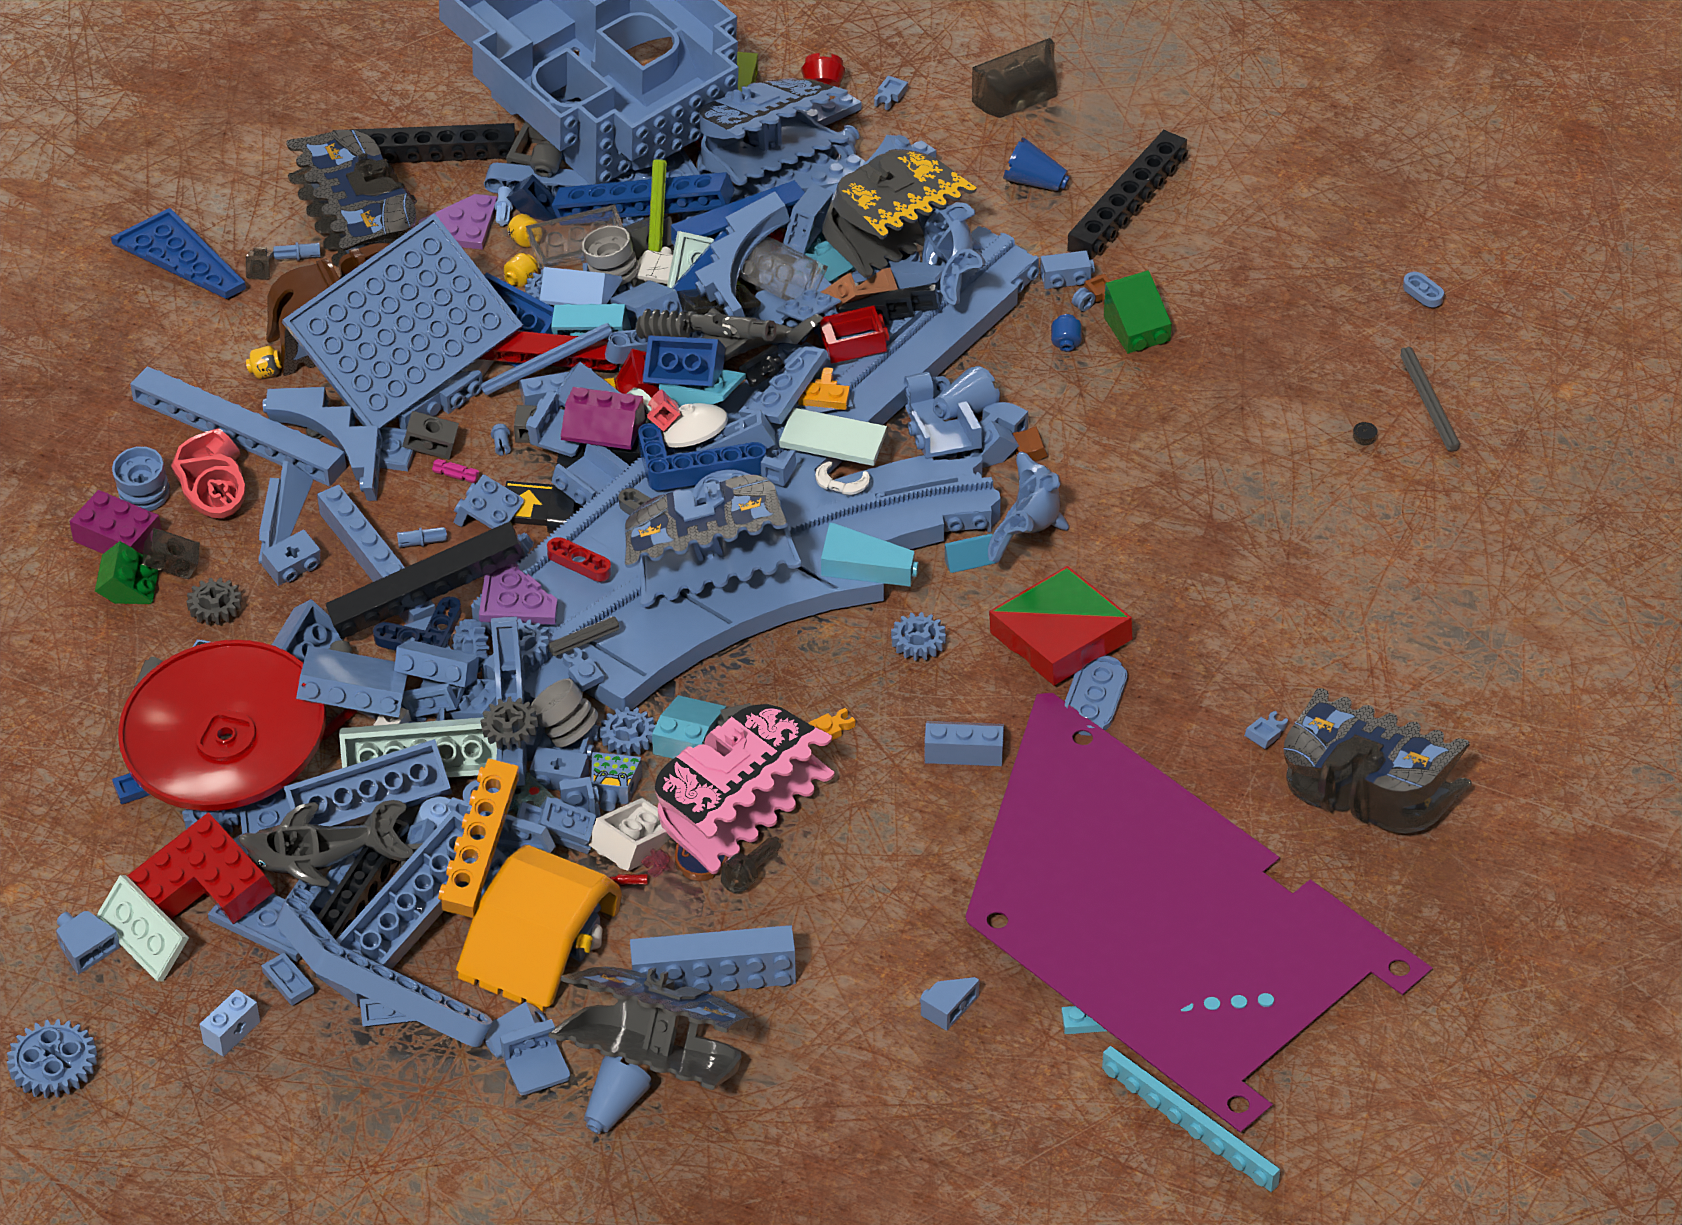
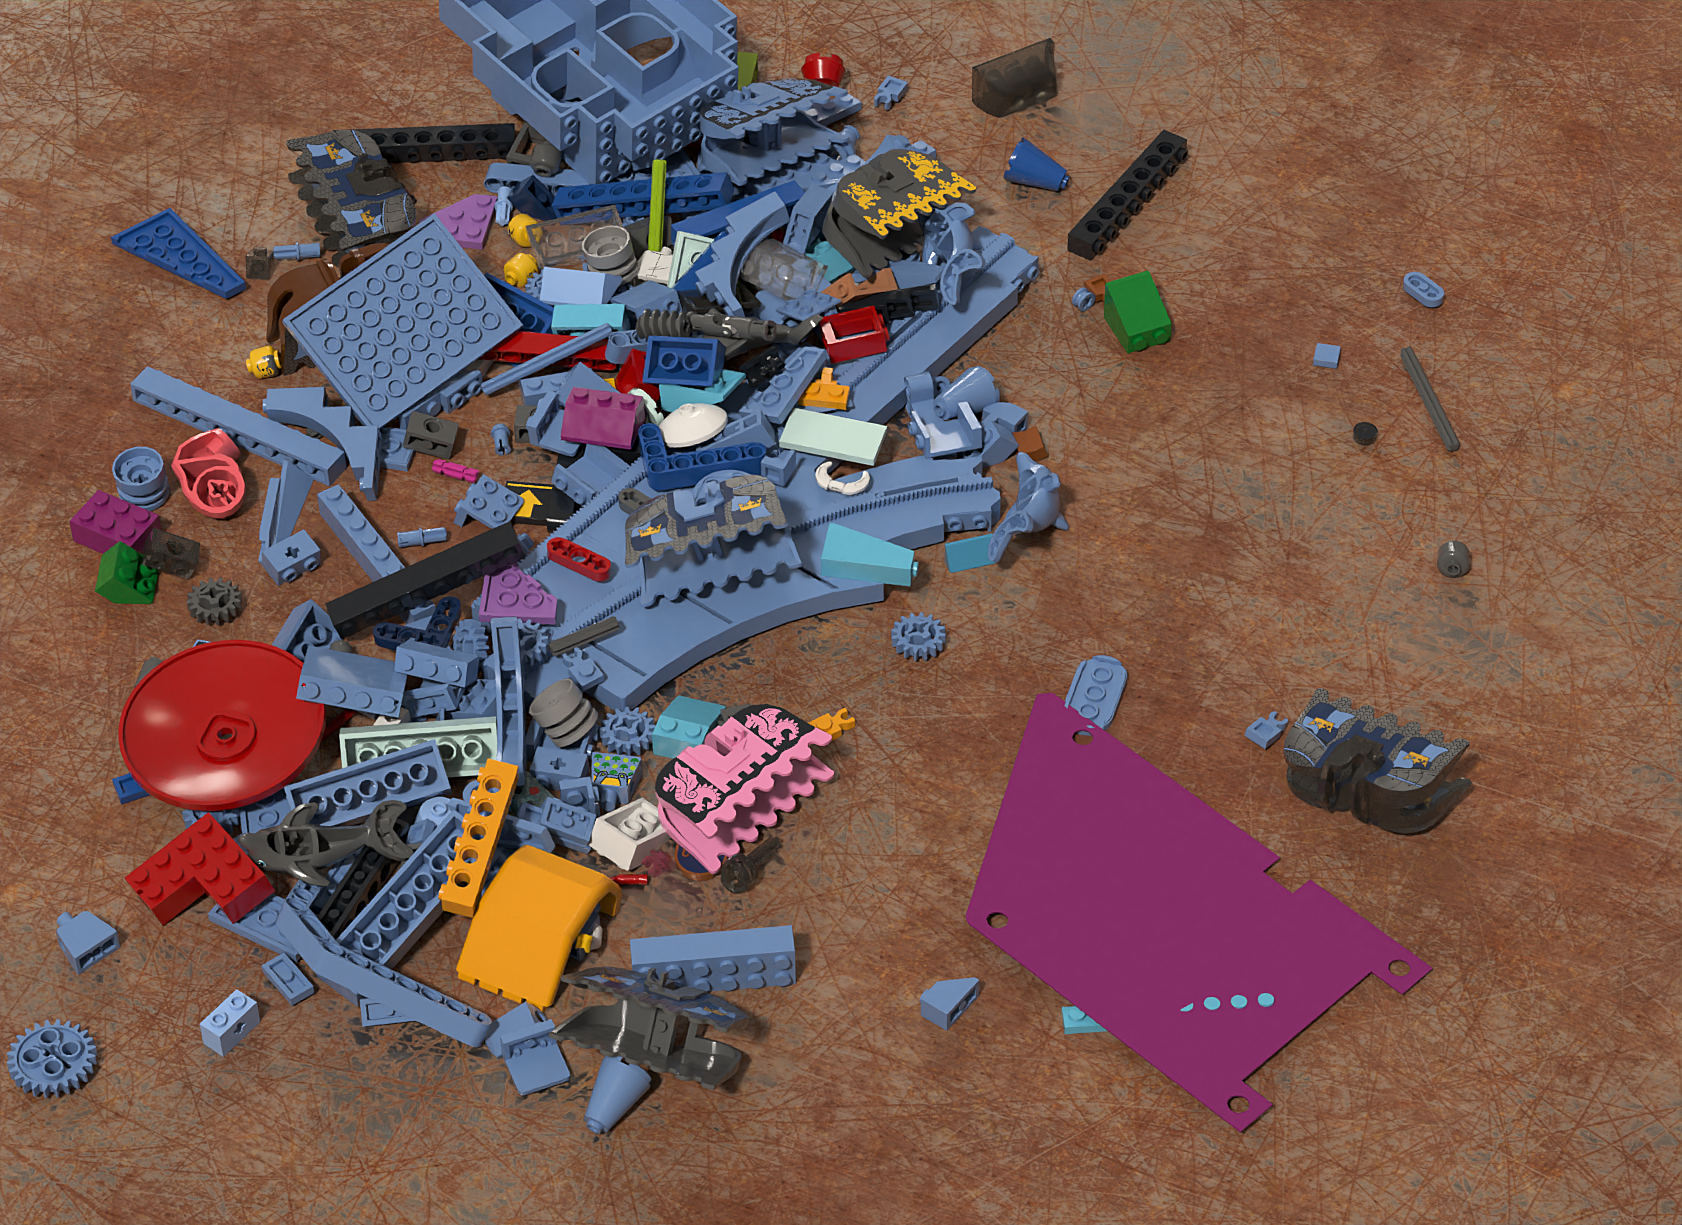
(142, 928): light aqua tile -> none
(509, 723): dark grey gear -> none
(663, 410): coral leg -> none
(964, 743): medium blue slope -> none
(1060, 625): red tile -> none
(1066, 269): medium blue brick -> none
(1066, 332): blue head -> none
(1191, 1119): medium azure plate -> none
(1326, 355): none -> medium blue tile
(1453, 559): none -> dark grey head

